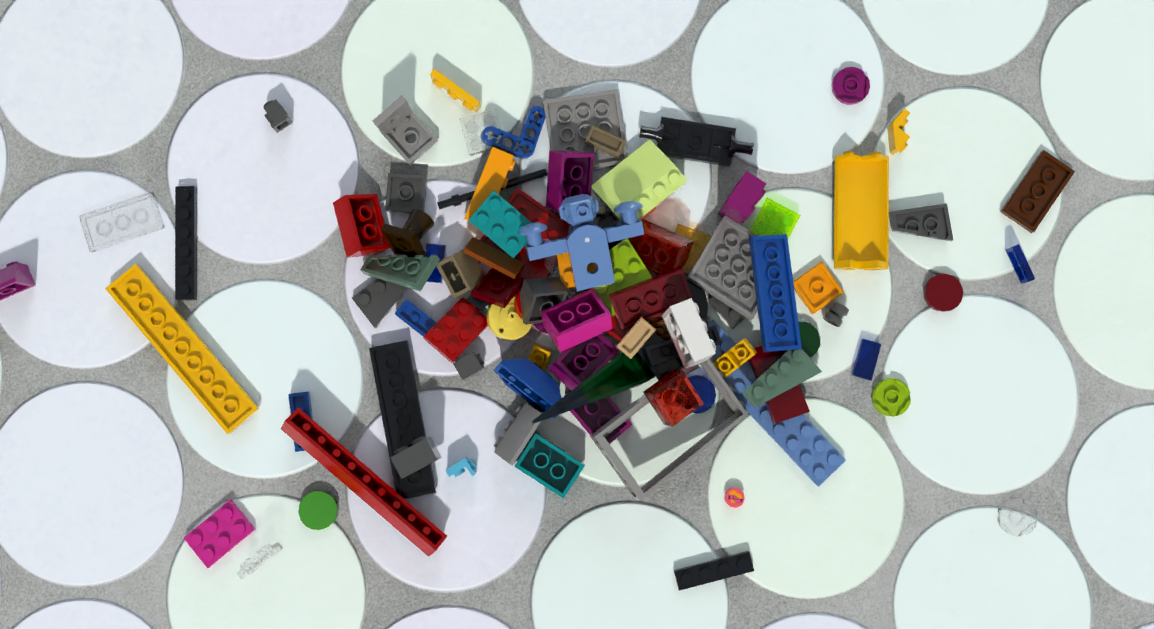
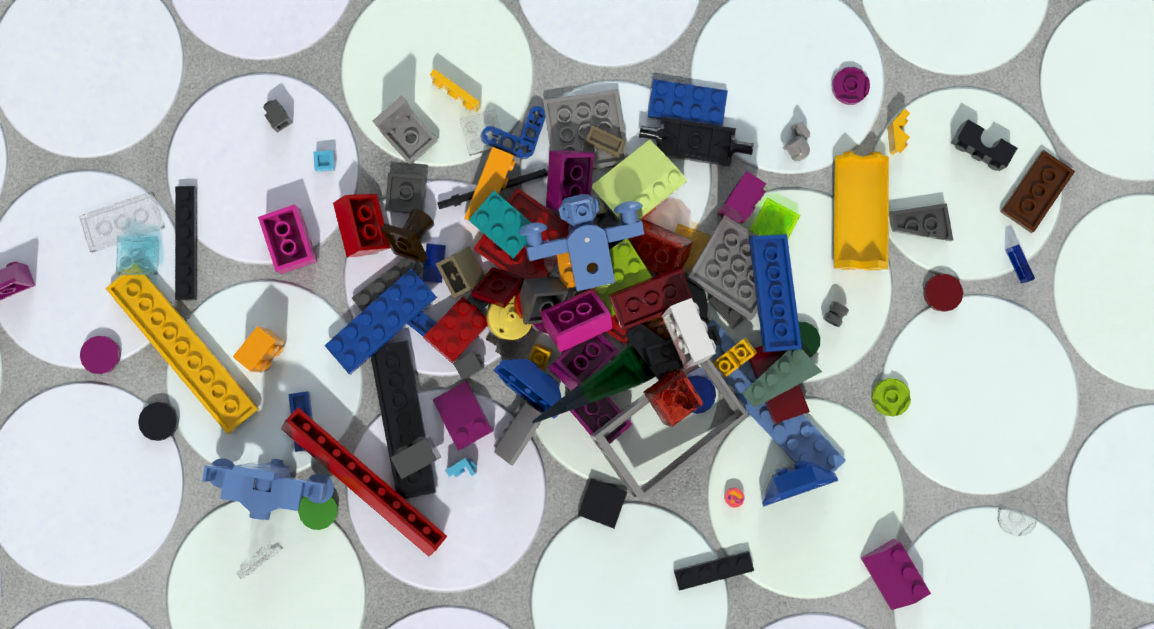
(100, 354): none -> magenta tile
(137, 255): none -> clear light blue plate
(158, 421): none -> black tile
(219, 533): dark pink plate -> none
(259, 350): none -> light orange brick
(272, 488): none -> medium blue piece
(287, 239): none -> dark pink brick
(324, 161): none -> medium azure plate
(380, 321): none -> blue plate
(401, 270): sand green wing -> none
(463, 415): none -> magenta slope
(493, 257): dark orange tile -> none
(504, 347): none -> clear smoke plate
(549, 465): teal brick -> none
(602, 503): none -> black tile
(636, 337): tan tile -> none
(687, 102): none -> blue plate
(795, 481): none -> blue wedge
(798, 146): none -> light grey piece
(817, 288): light orange tile -> none
(866, 359): clear blue tile -> none
(895, 575): none -> magenta slope
(969, 140): none -> black arch

